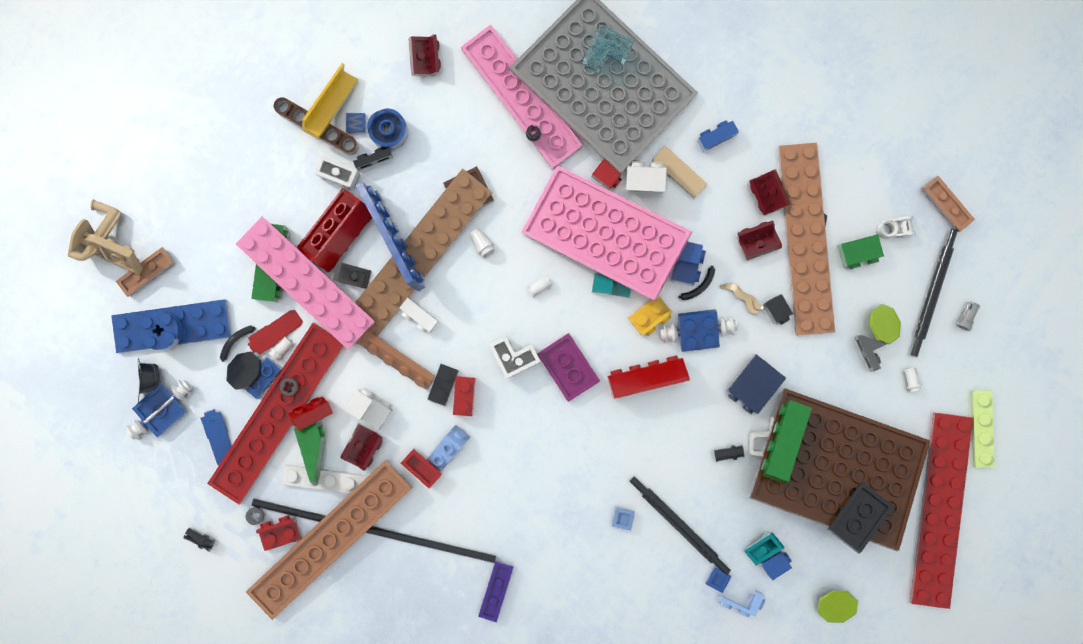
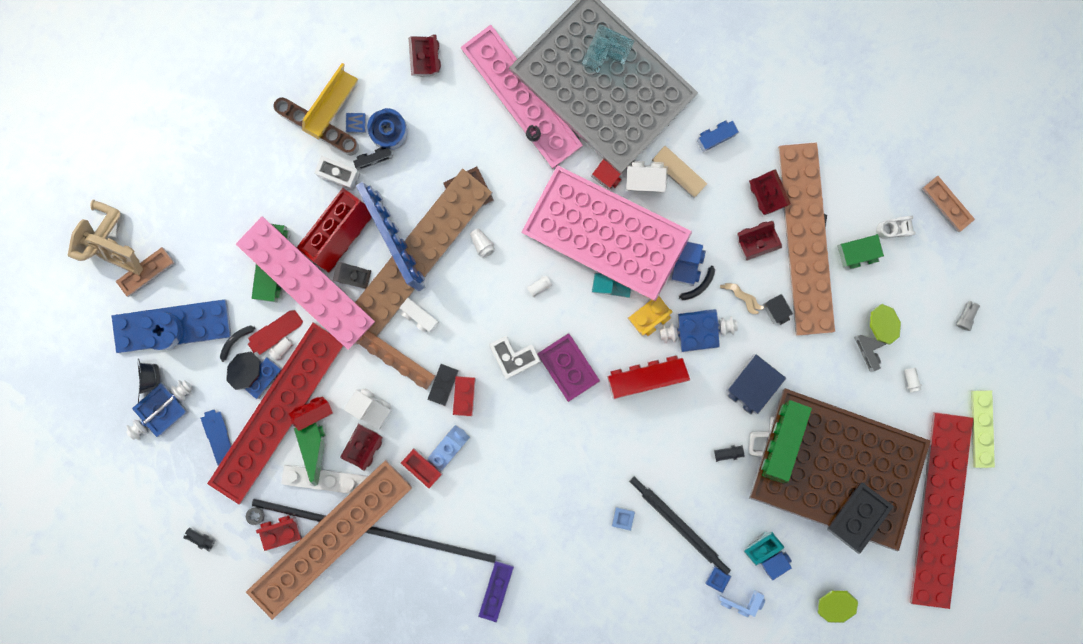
(294, 389): dark grey bush -> none
(934, 292): black axle -> none

